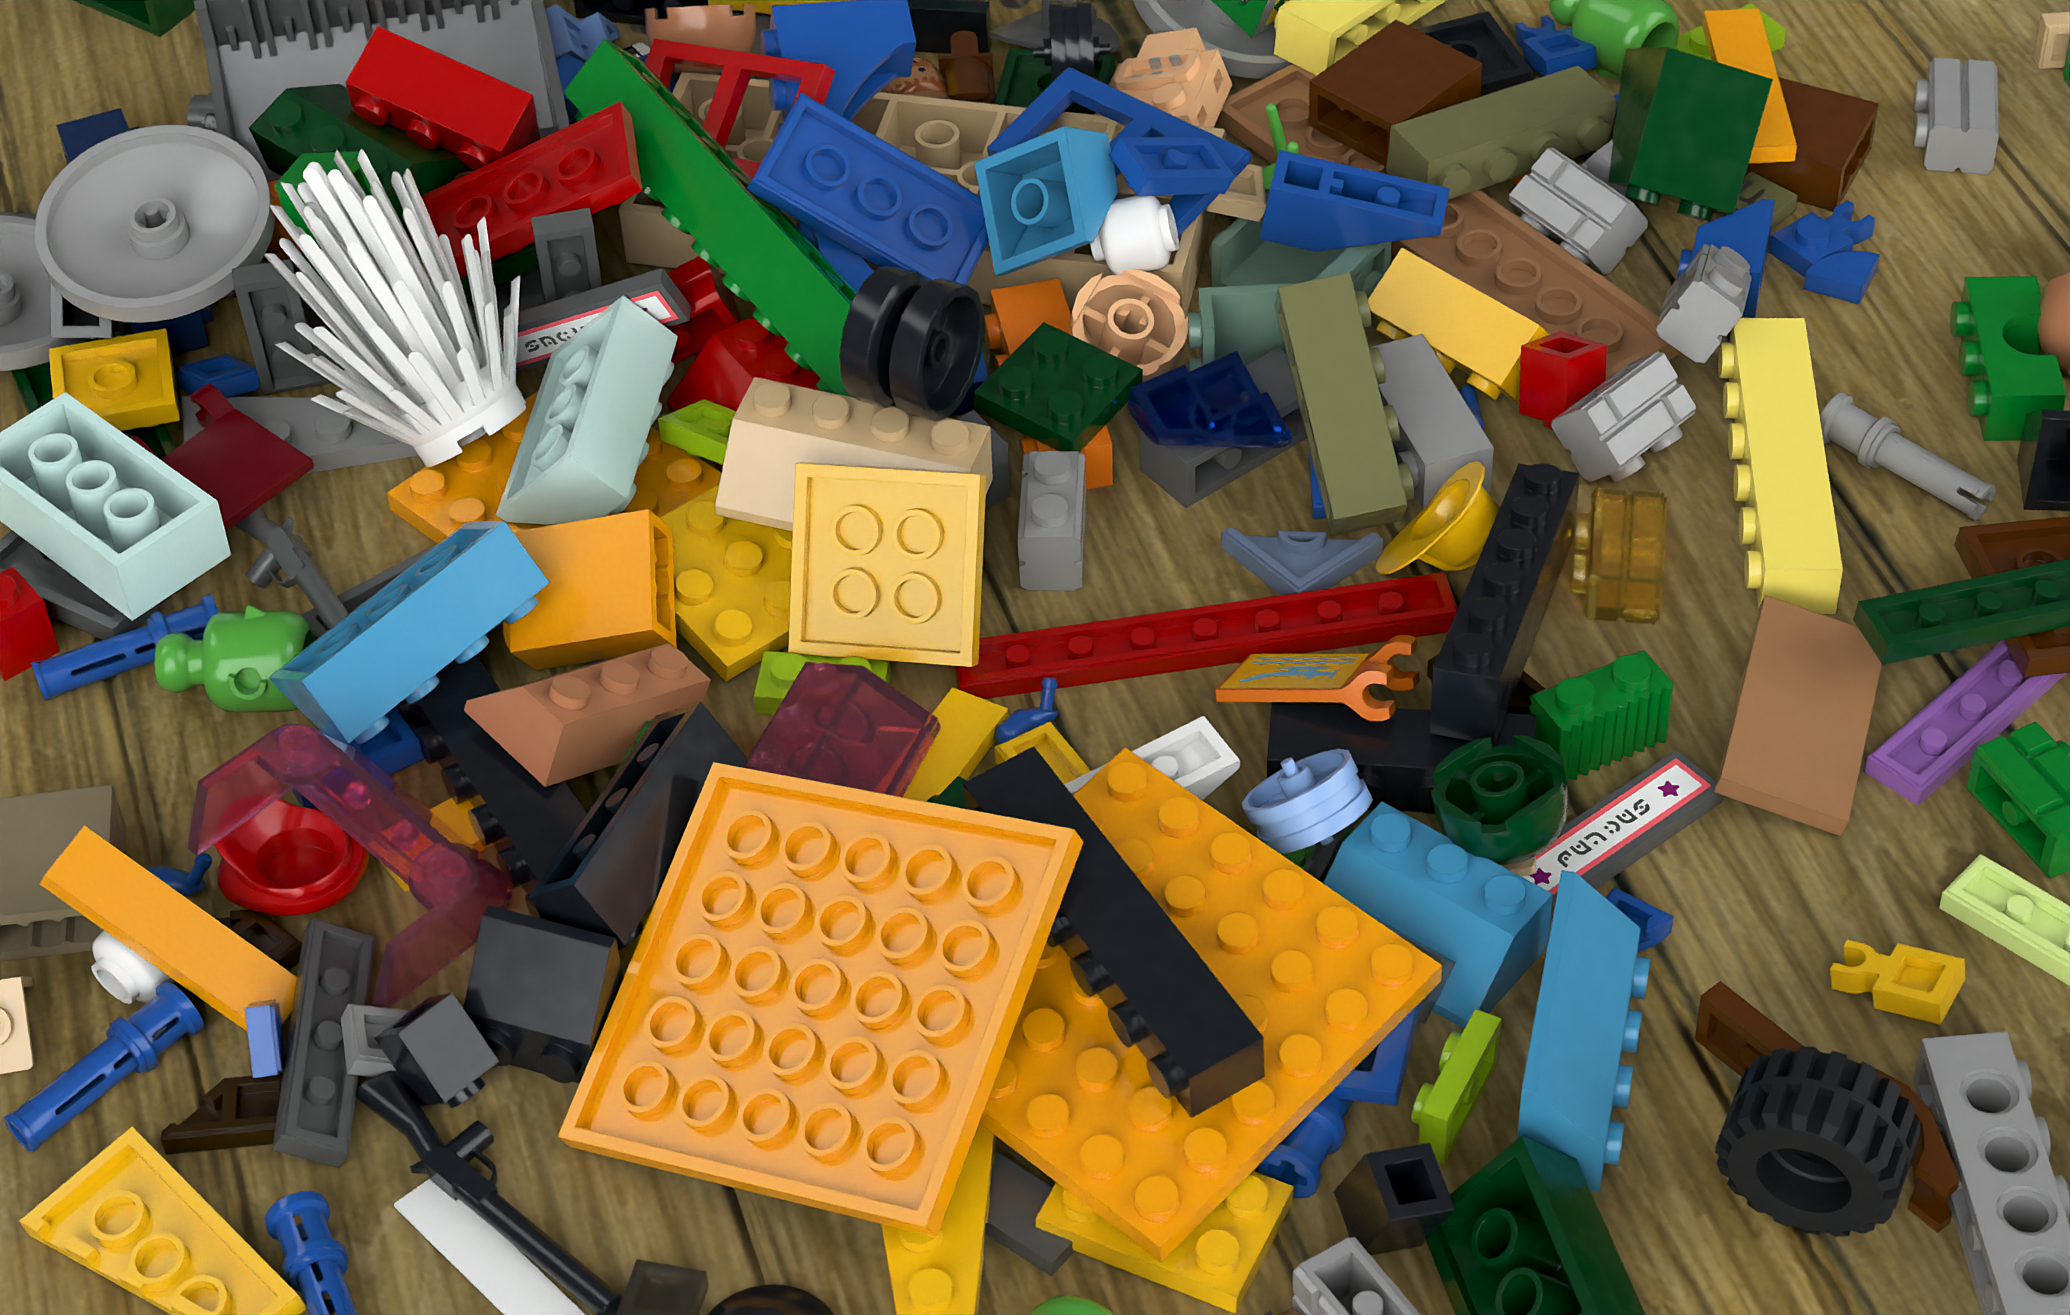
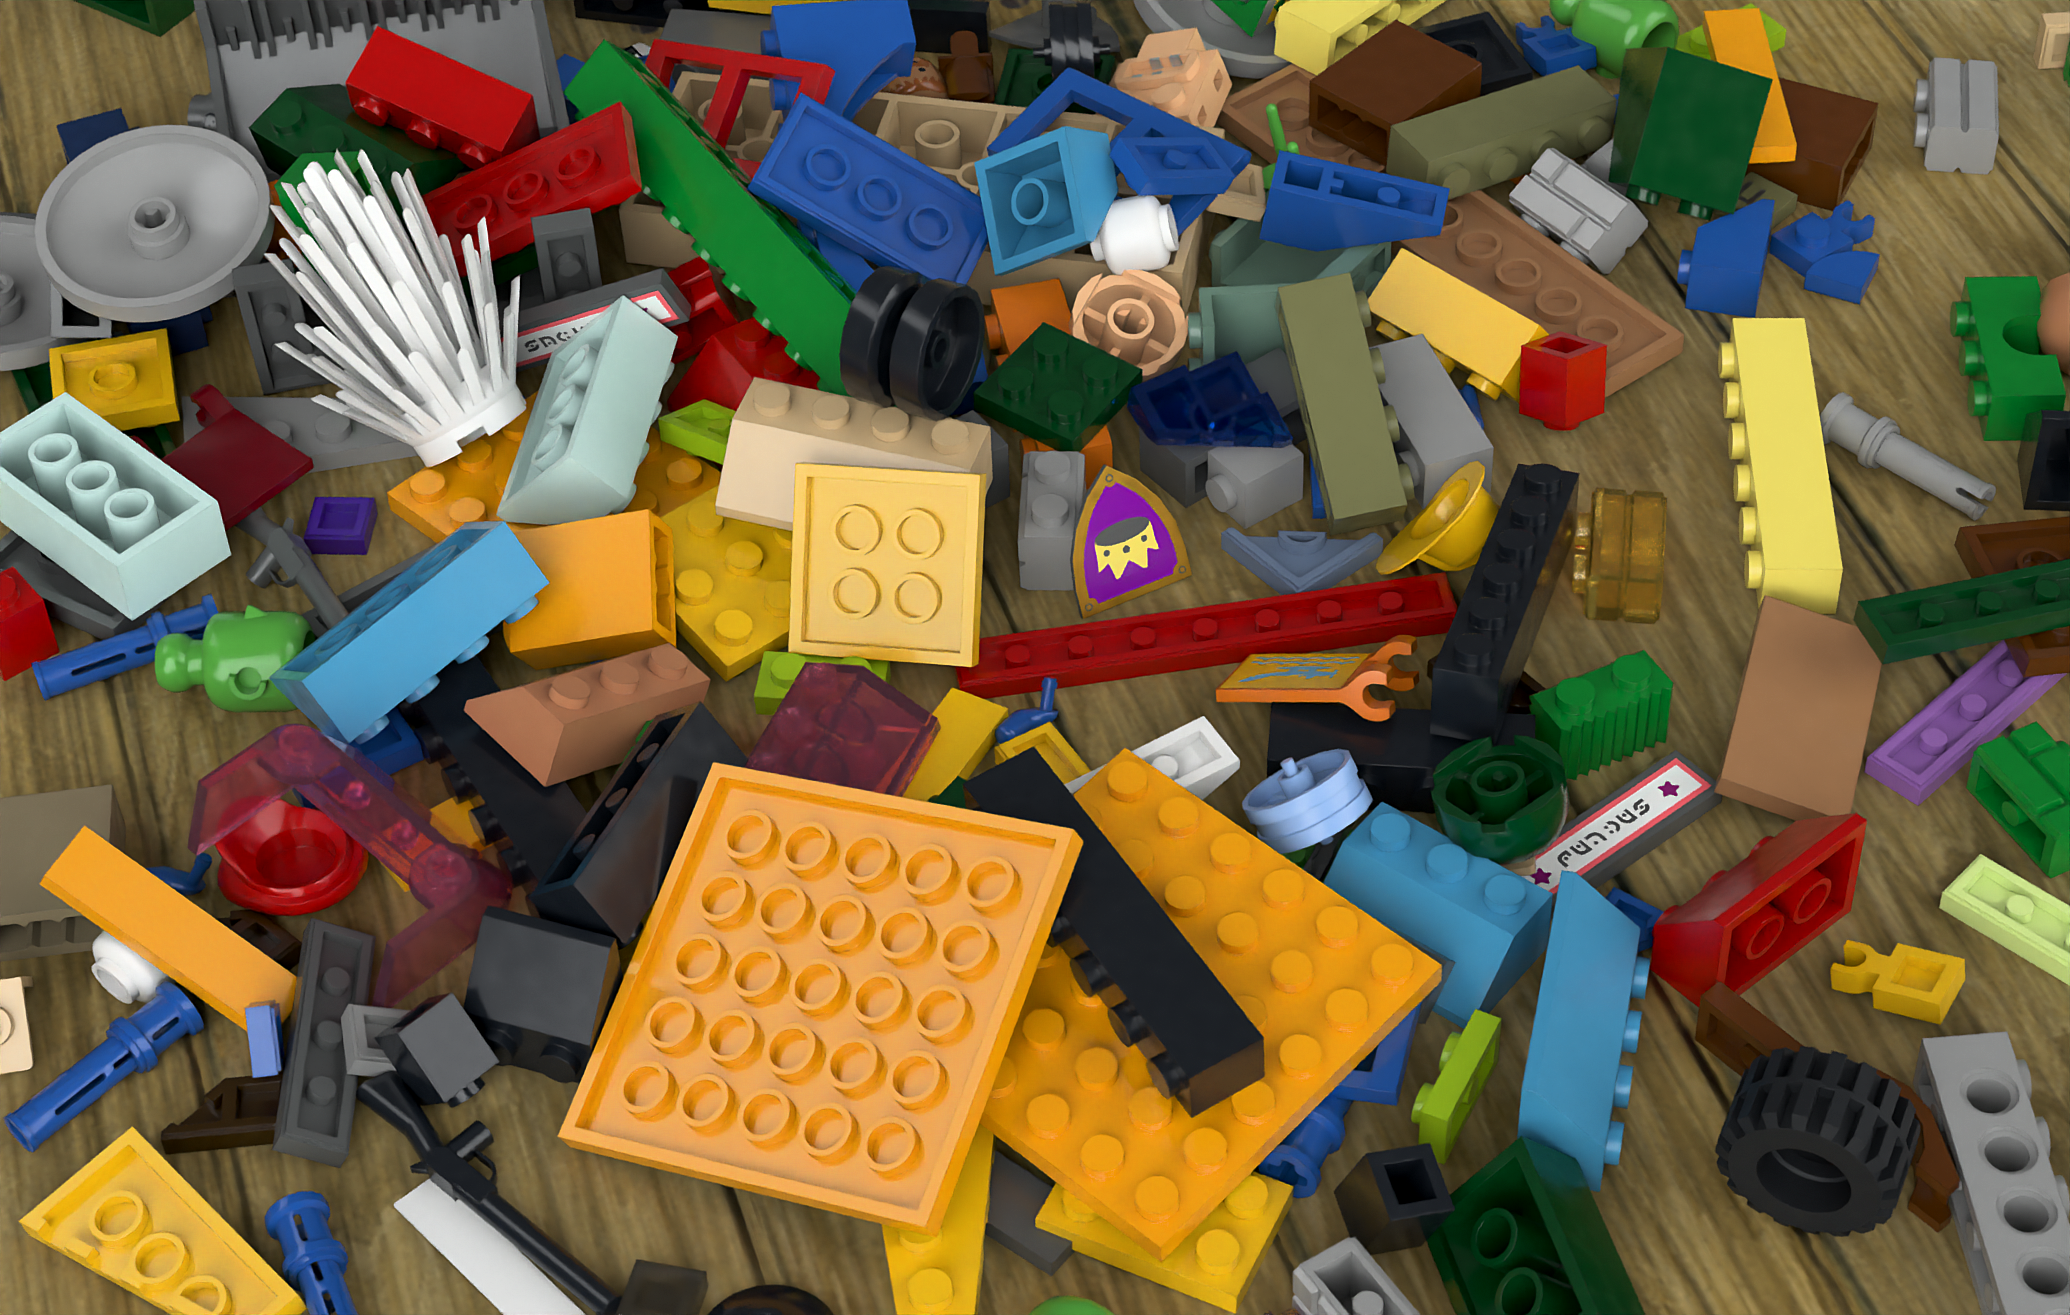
(222, 371): blue tile -> none
(341, 525): none -> dark purple tile
(578, 37): medium blue slope -> none
(704, 26): nougat cylinder -> none
(1123, 544): none -> shield
(1254, 481): none -> light grey brick
(1624, 418): light grey brick -> none
(1705, 302): light grey brick -> none
(1761, 908): none -> red slope

